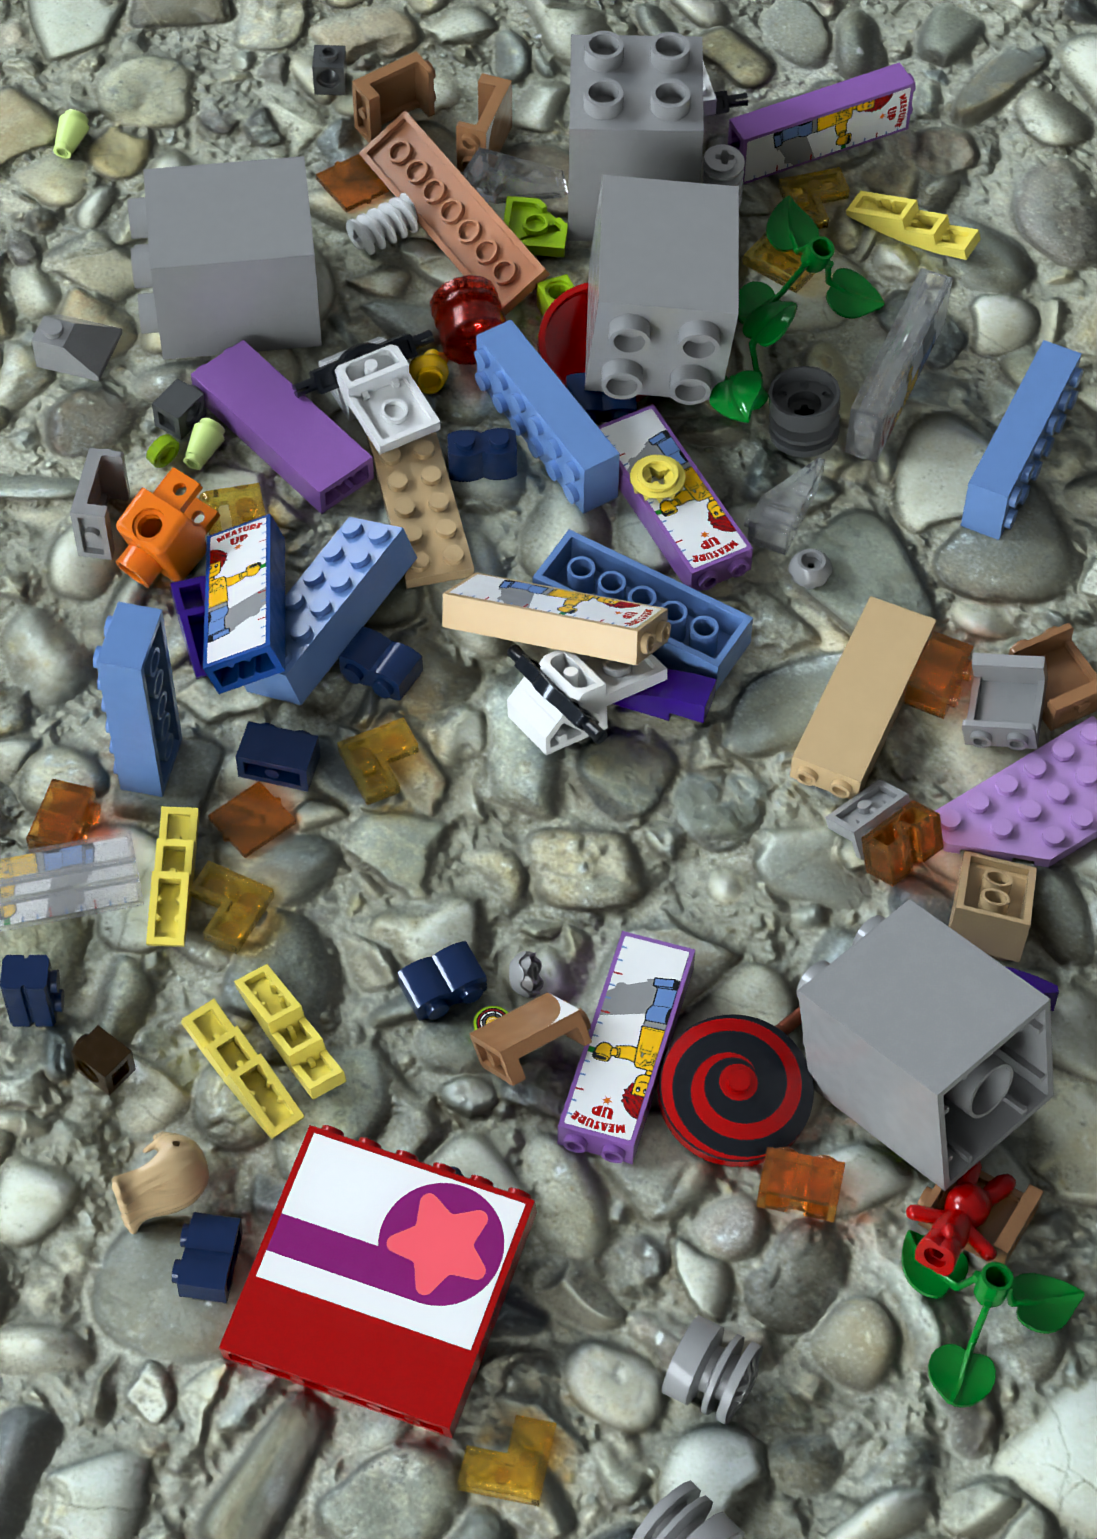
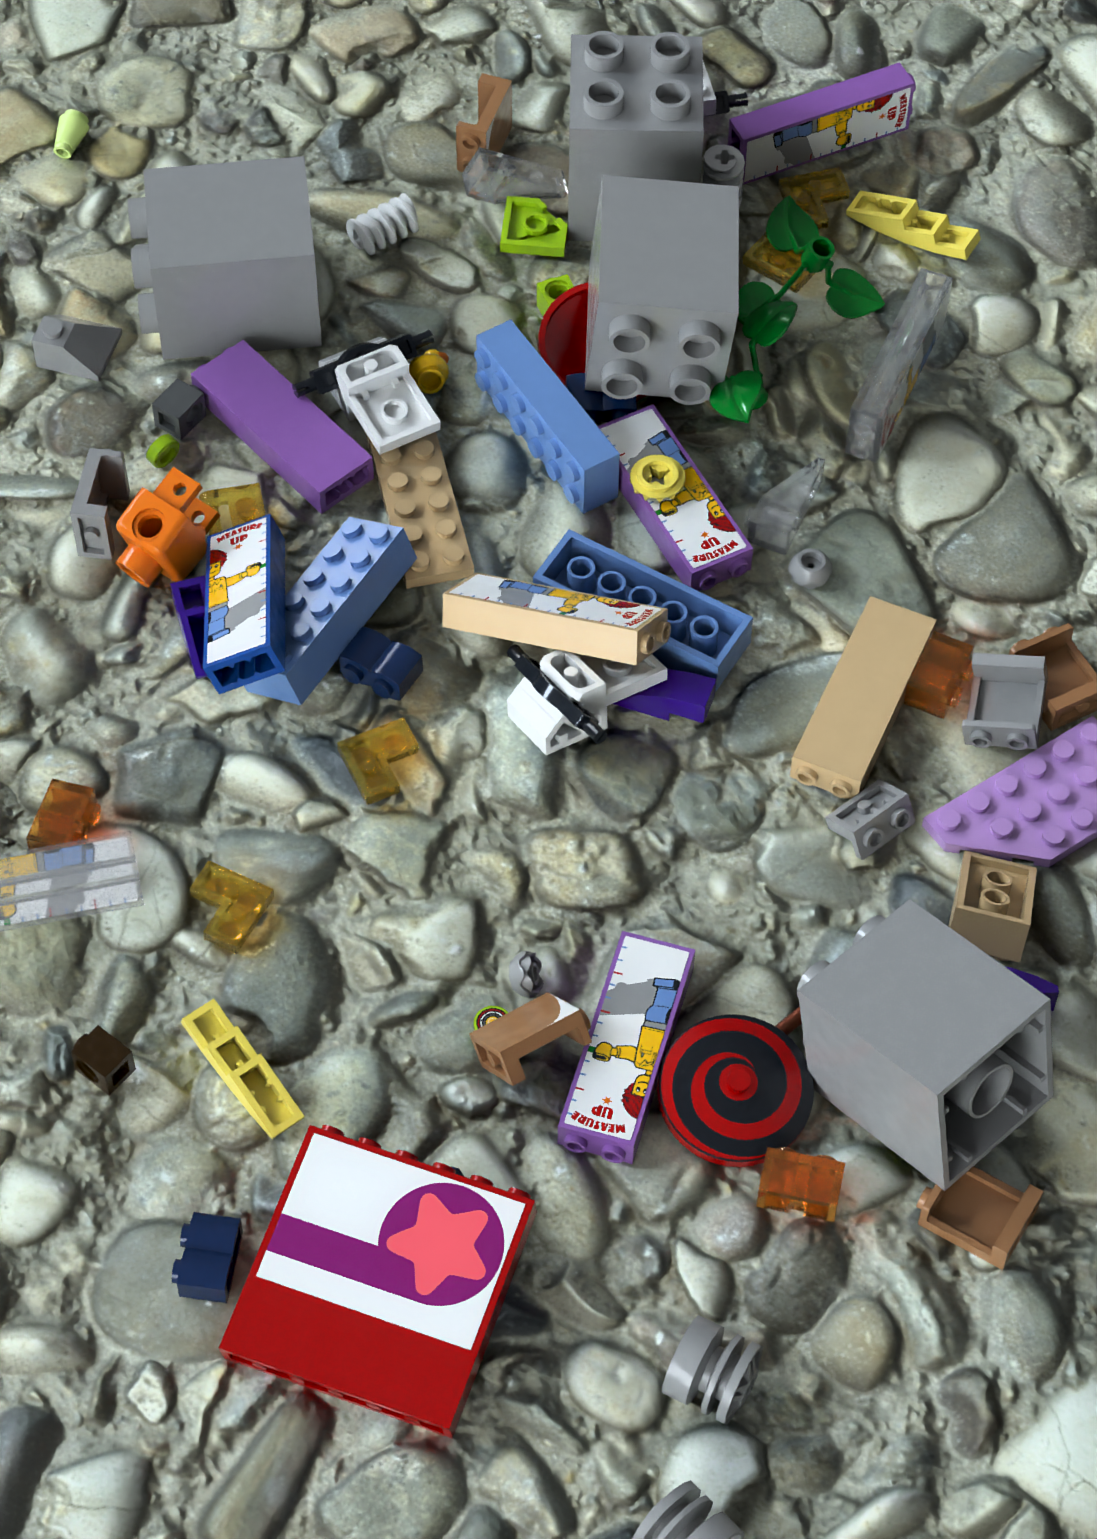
(31, 990): dark blue brick -> none
(138, 698): medium blue brick -> none
(164, 1183): tan piece -> none
(173, 877): light yellow slope -> none
(203, 442): yellowish green cone -> none
(252, 819): clear orange piece -> none
(278, 756): dark blue brick -> none
(290, 1031): light yellow slope -> none
(329, 70): dark grey brick -> none
(352, 183): clear orange piece -> none
(390, 91): medium nougat panel -> none
(442, 981): dark blue brick -> none
(453, 210): nougat plate -> none
(463, 311): clear red wheel -> none
(482, 454): dark blue brick -> none
(515, 1474): clear yellow plate -> none
(804, 411): dark grey wheel -> none
(902, 839): clear orange brick -> none
(955, 1226): red animal -> none
(1021, 440): medium blue brick -> none
(1041, 1303): green plant -> none

